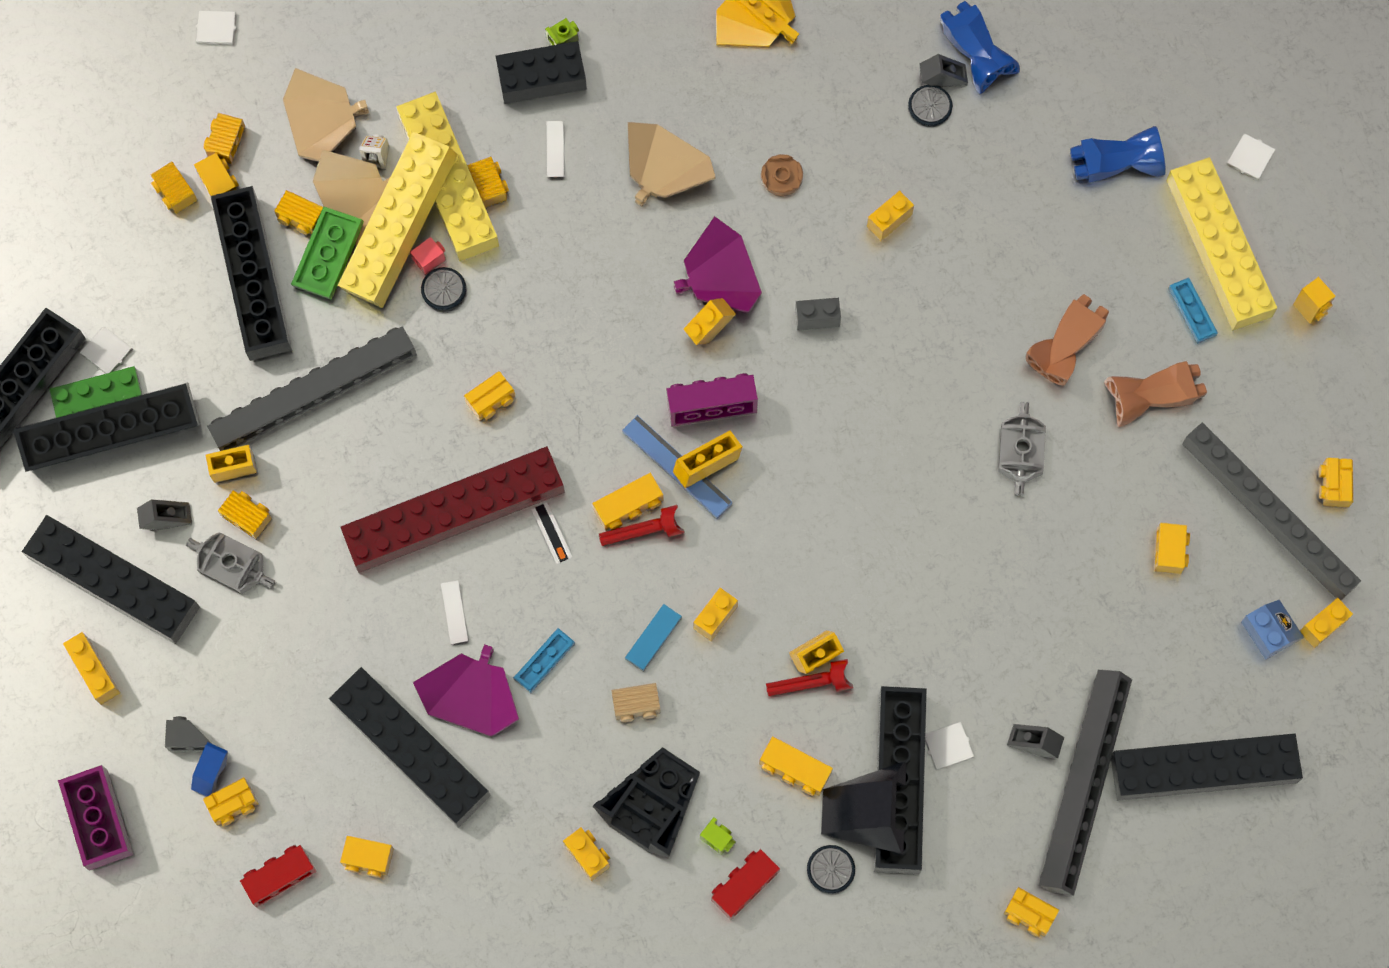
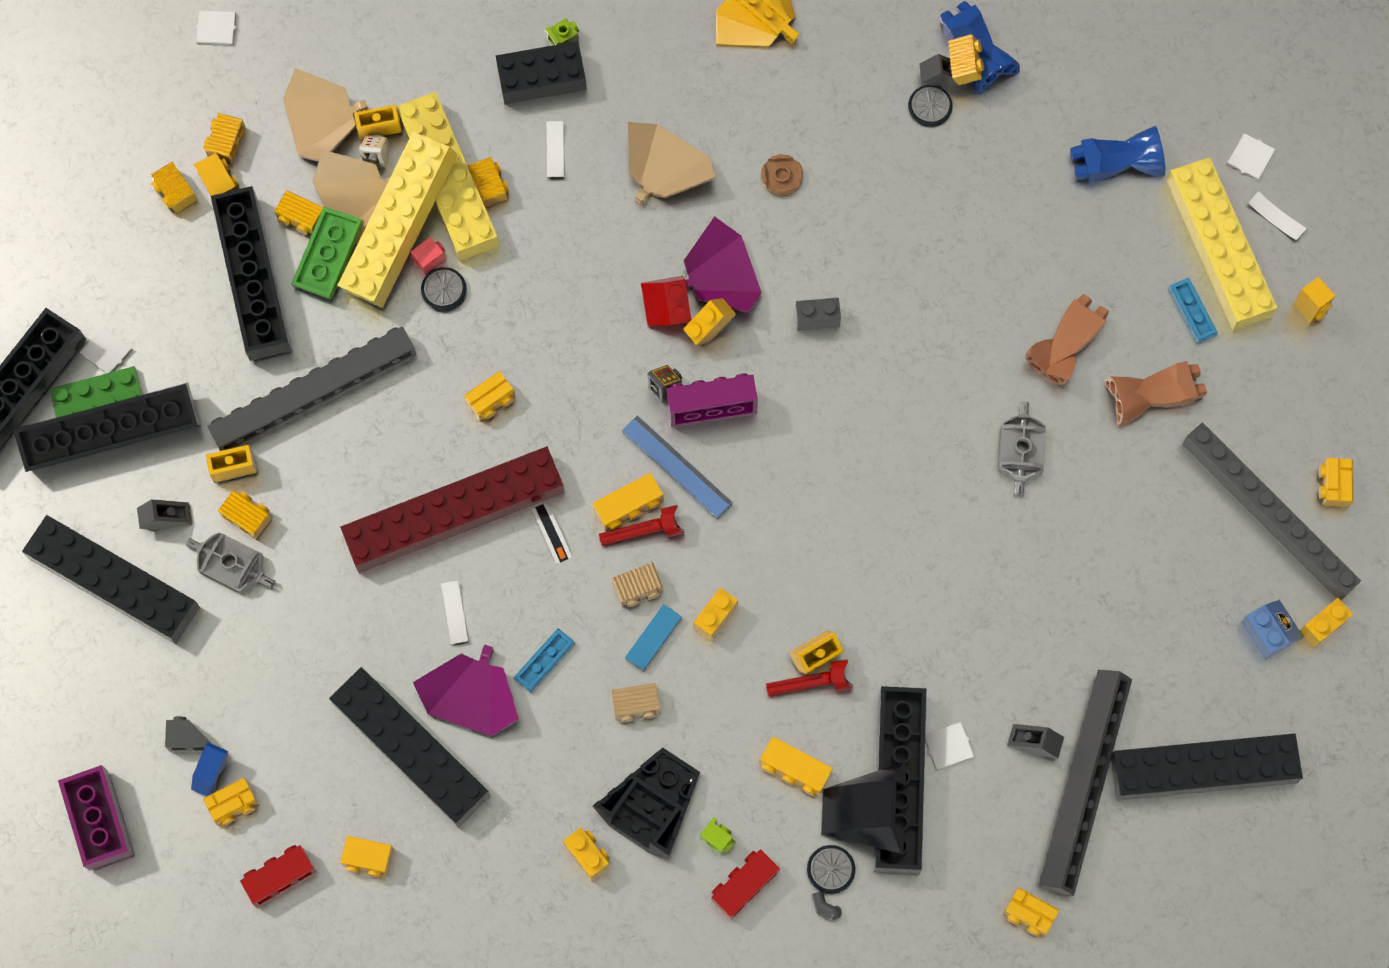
(91, 668): yellow brick -> none
(378, 121): none -> yellow brick
(637, 585): none -> tan brick
(663, 378): none -> dark grey slope
(666, 301): none -> red slope
(707, 459): yellow brick -> none
(824, 909): none -> dark grey arm
(890, 215): yellow brick -> none
(965, 59): none -> yellow brick
(1171, 548): yellow brick -> none
(1276, 216): none -> white sticker

